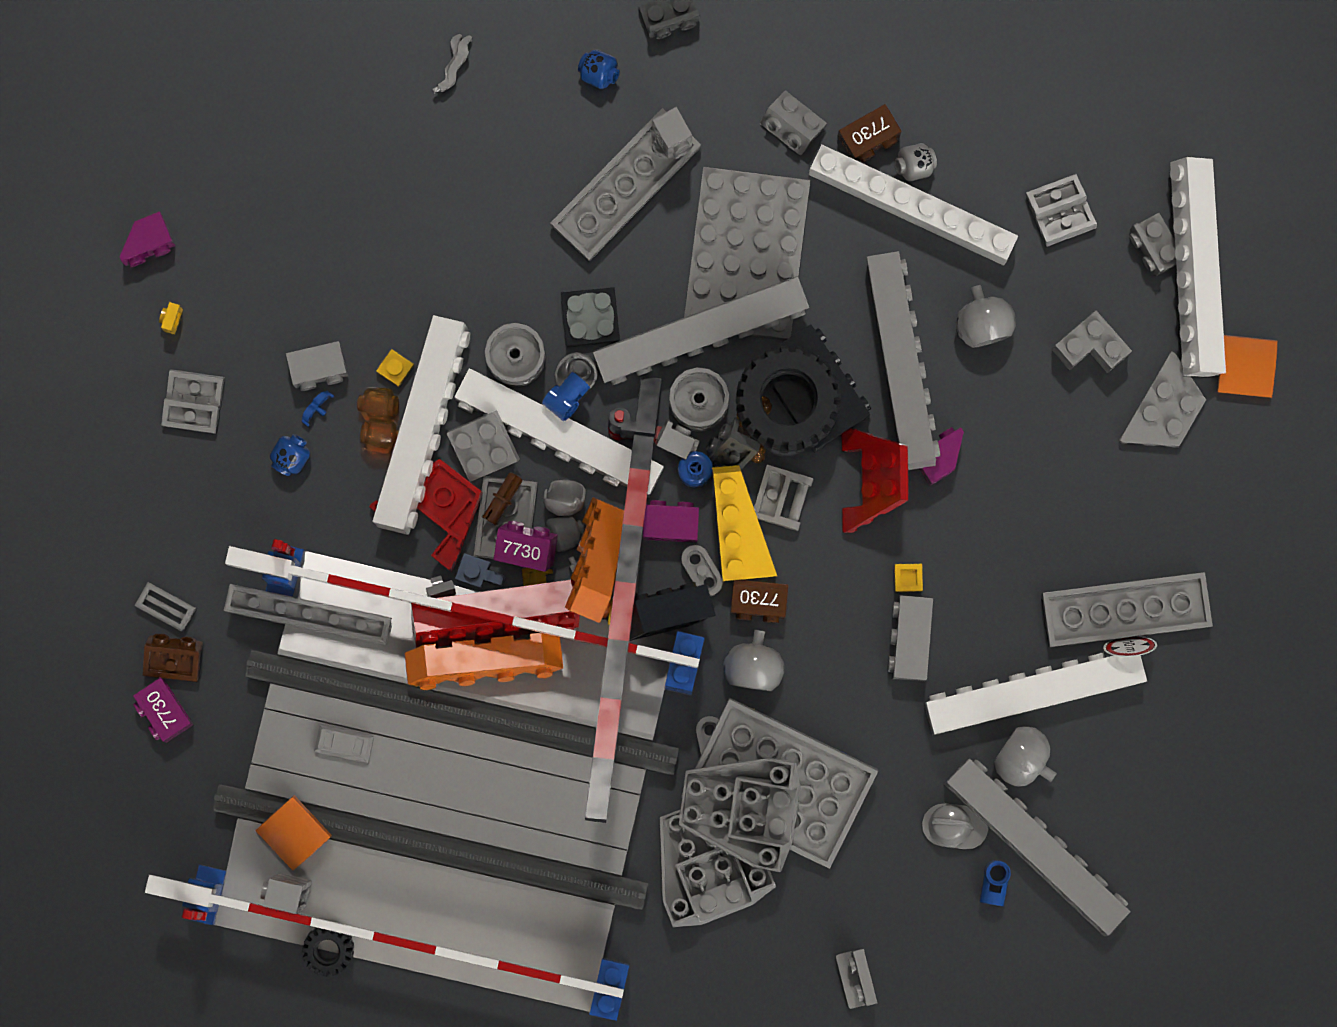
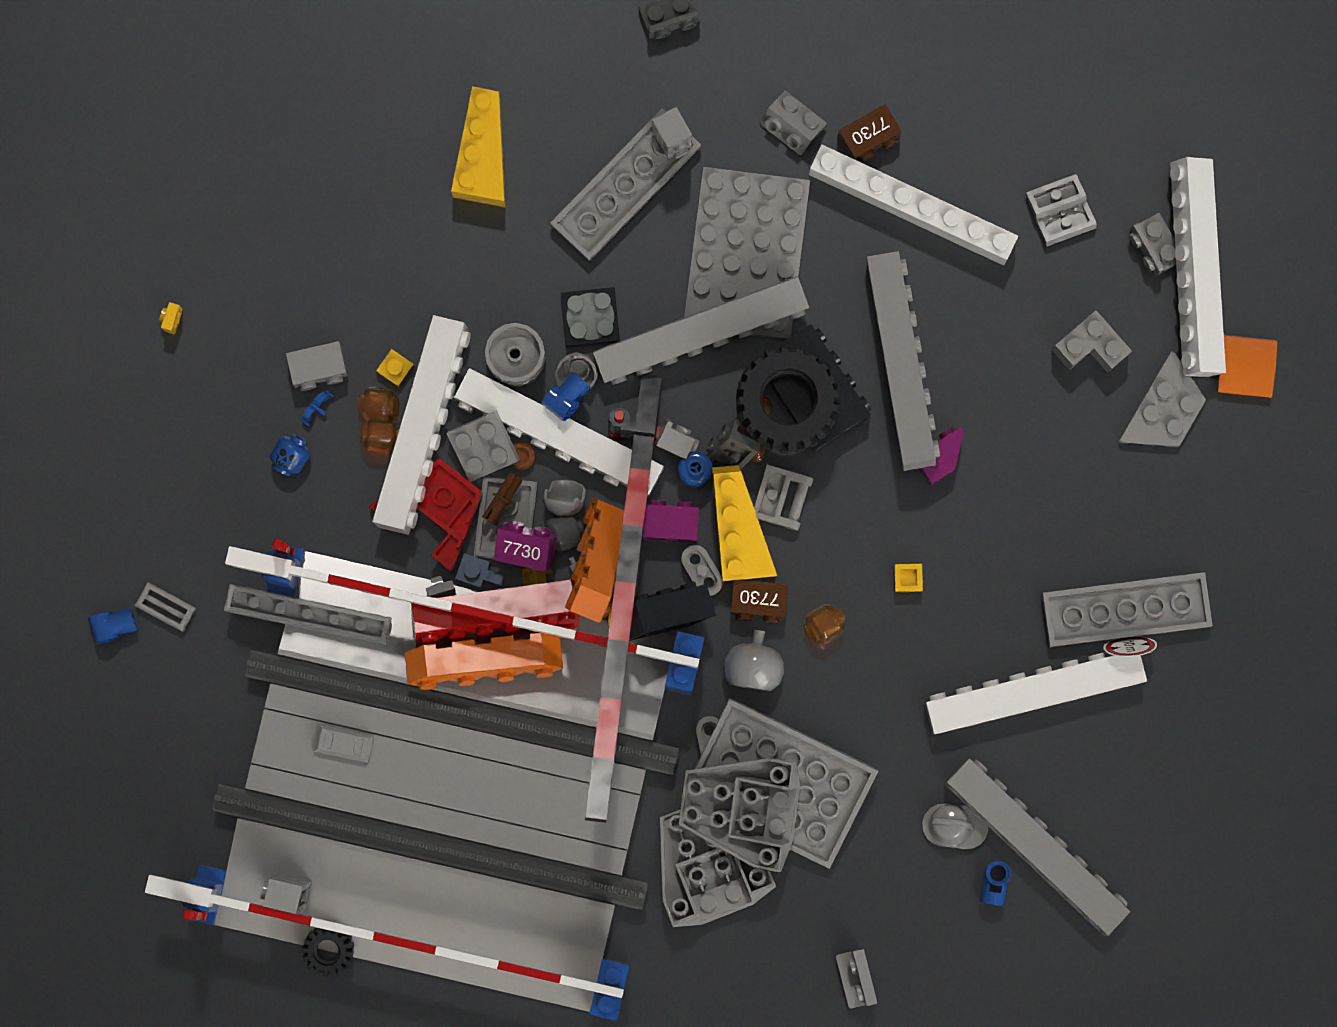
(109, 626): none -> blue piece
(145, 239): magenta slope -> none
(162, 710): magenta brick -> none
(172, 657): reddish brown bracket -> none
(192, 401): light grey slope -> none
(293, 832): orange slope -> none
(460, 53): light grey hair -> none
(480, 156): none -> yellow wedge
(525, 454): none -> dark orange tile
(598, 69): blue head -> none
(699, 415): light grey wheel -> none
(824, 624): none -> clear orange head
(883, 477): red wing -> none
(911, 638): light grey brick -> none
(916, 162): light grey head -> none
(985, 320): light grey piece -> none
(1024, 757): light grey piece -> none

